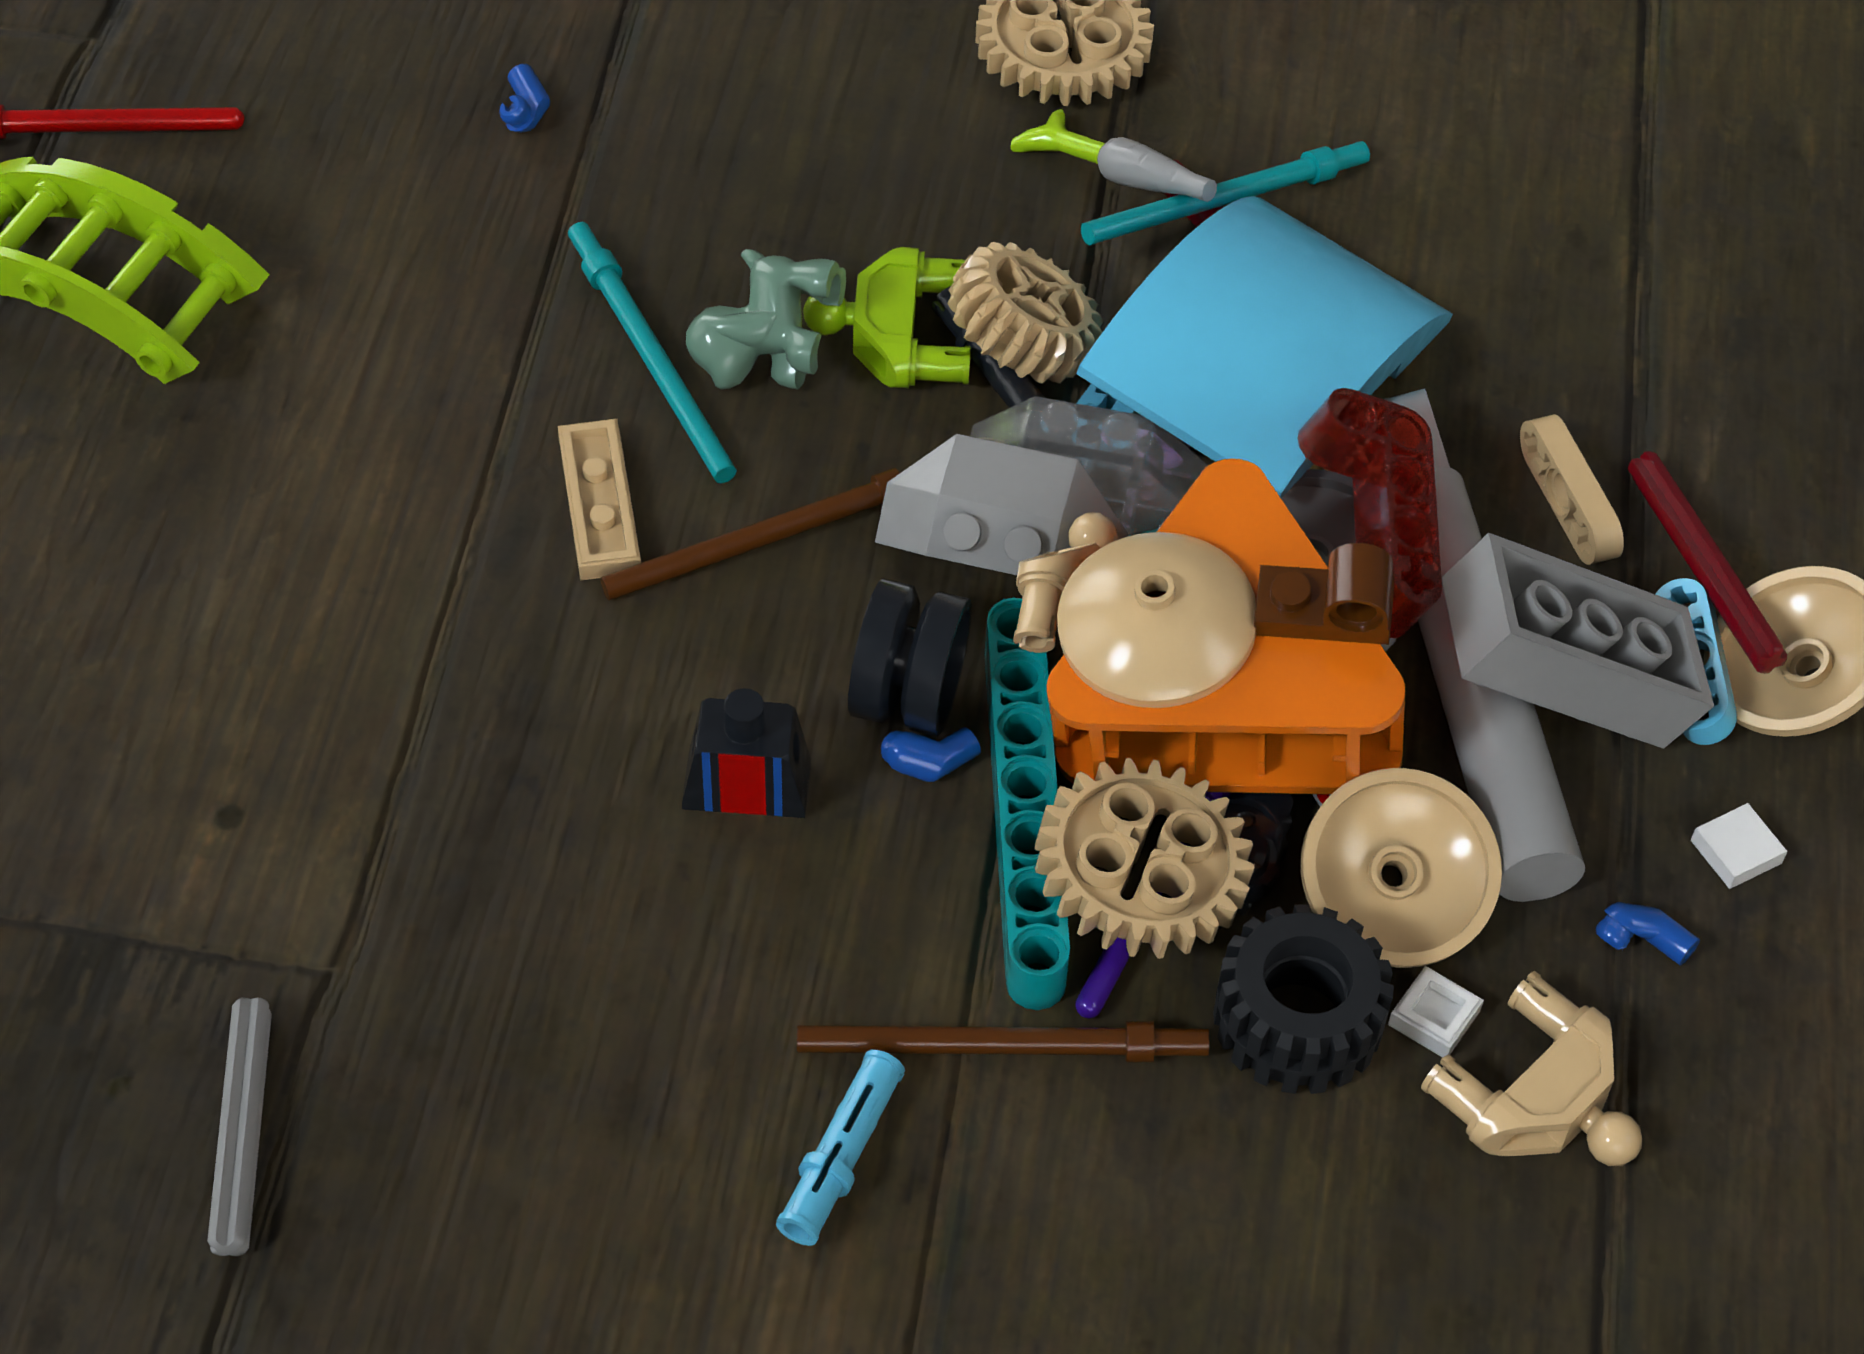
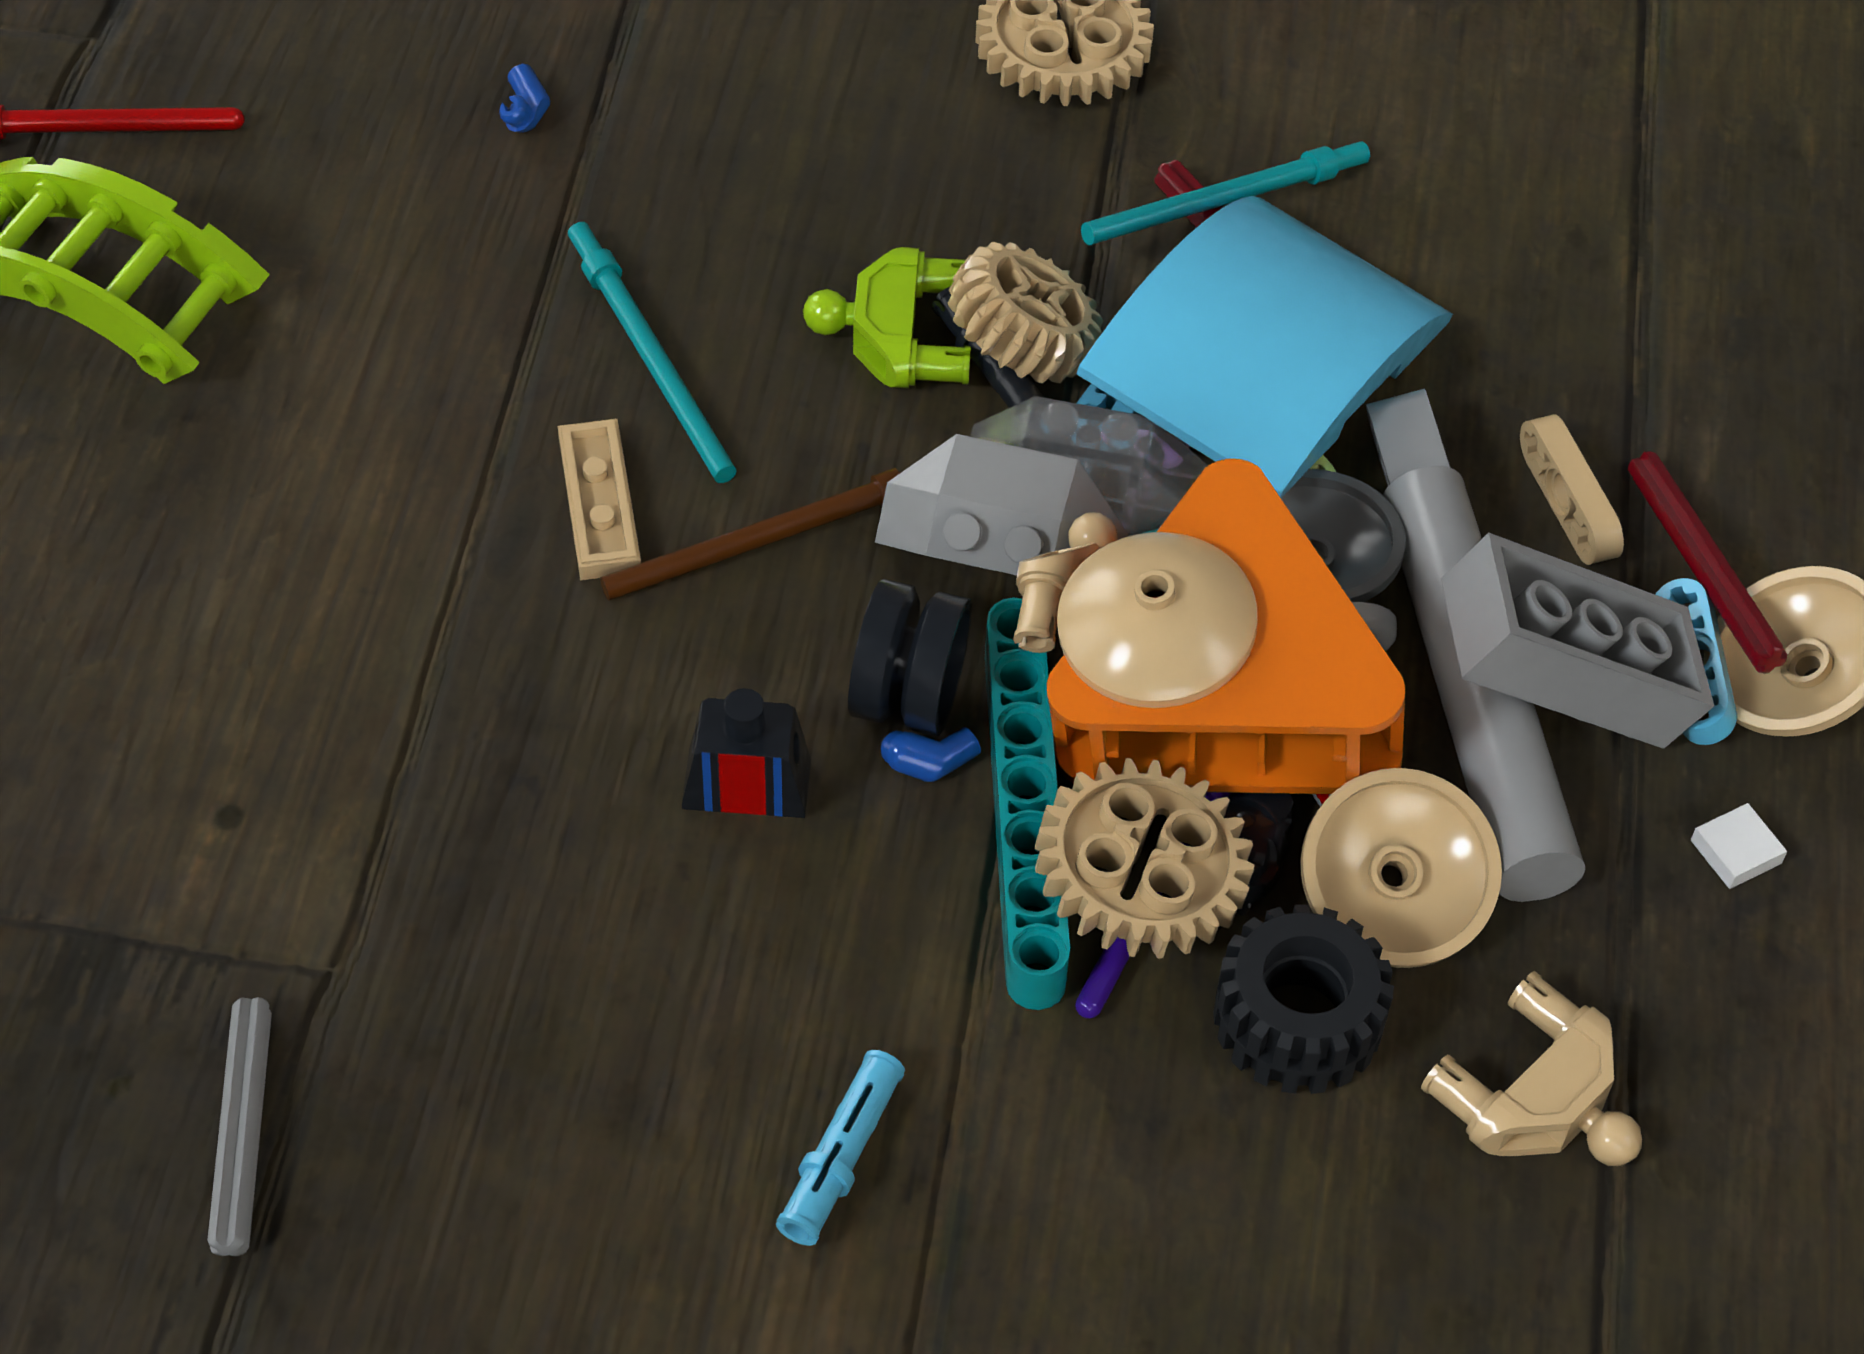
(732, 338): sand green animal -> none
(1118, 159): light grey piece -> none
(1136, 1041): reddish brown bar -> none
(1332, 604): reddish brown plate -> none
(1393, 489): clear red beam -> none
(1435, 1012): white tile -> none
(1649, 923): blue arm -> none

